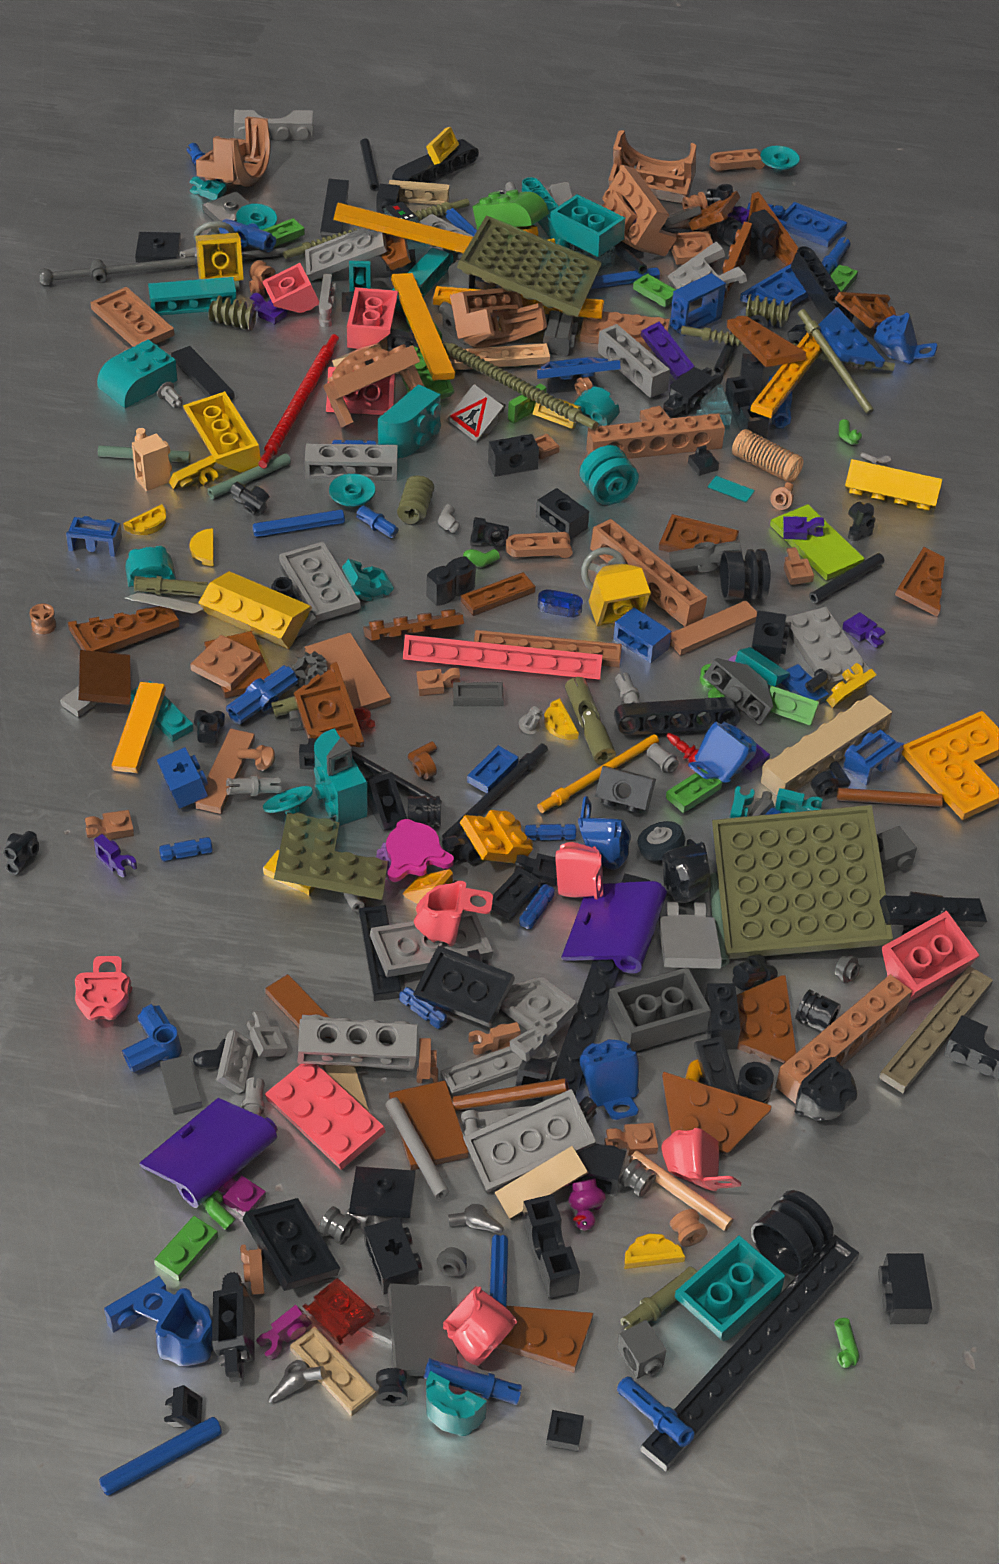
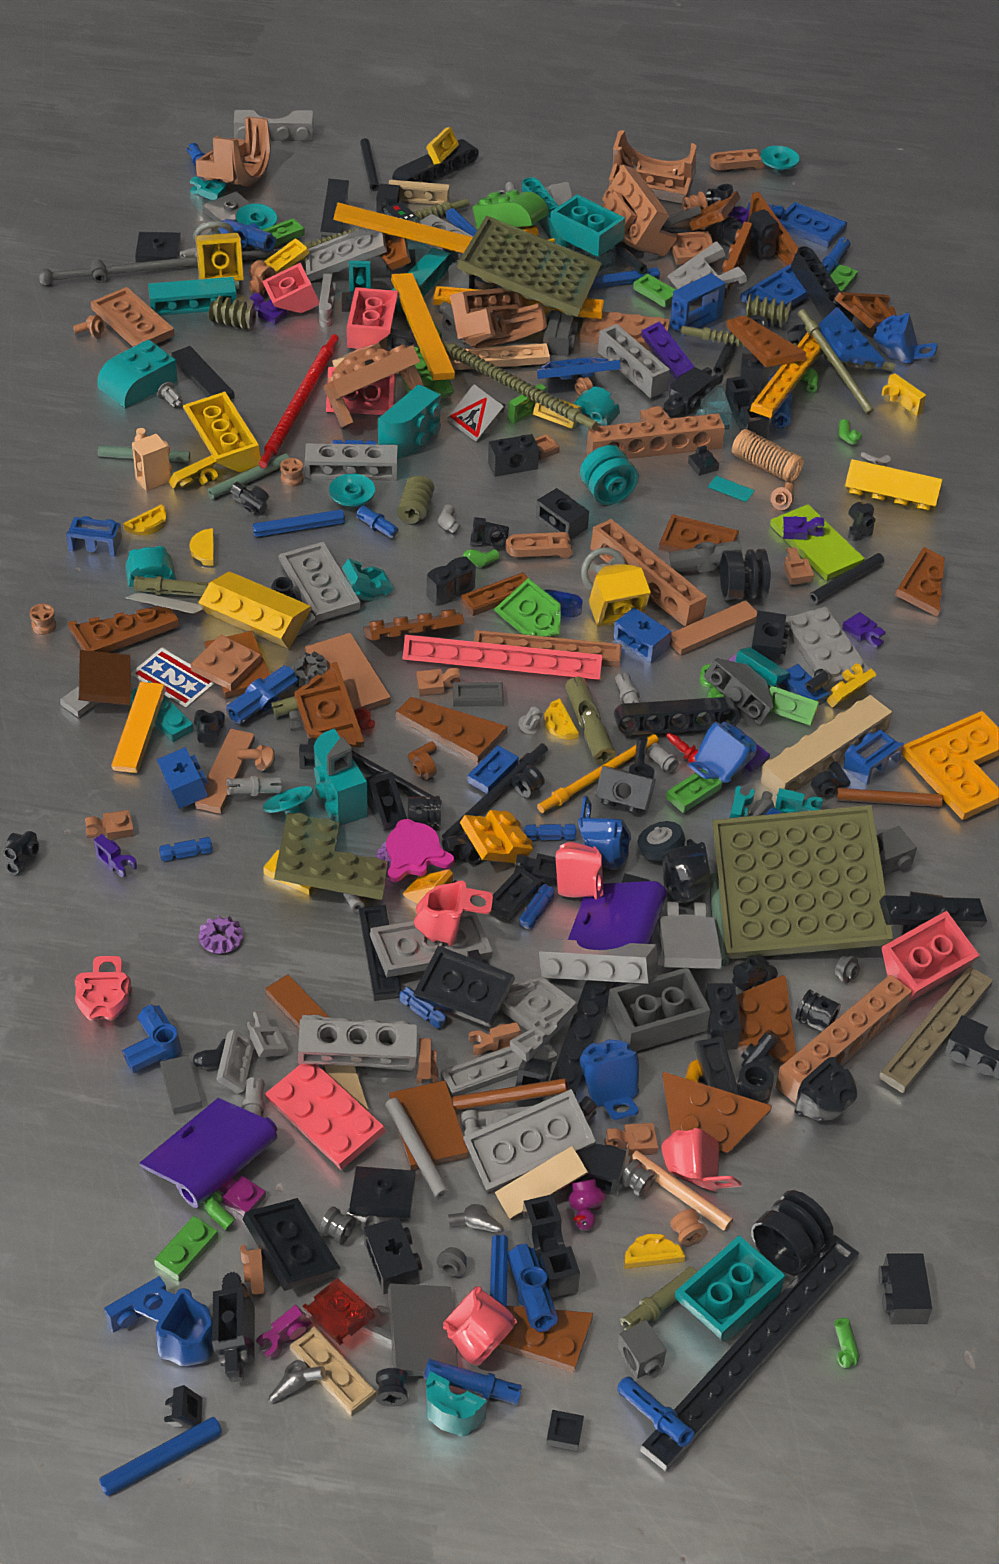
(93, 324): none -> nougat plate
(176, 674): none -> sticker
(218, 943): none -> medium lavender gear
(288, 256): none -> yellow plate
(291, 472): none -> nougat wheel
(453, 728): none -> dark orange wing
(527, 781): none -> black wheel
(531, 611): none -> bright green tile
(532, 1288): none -> blue piece
(624, 964): none -> light grey arch
(639, 765): none -> black plate
(760, 1052): none -> black plate
(811, 378): none -> bright green arm
(905, 394): none -> yellow plate

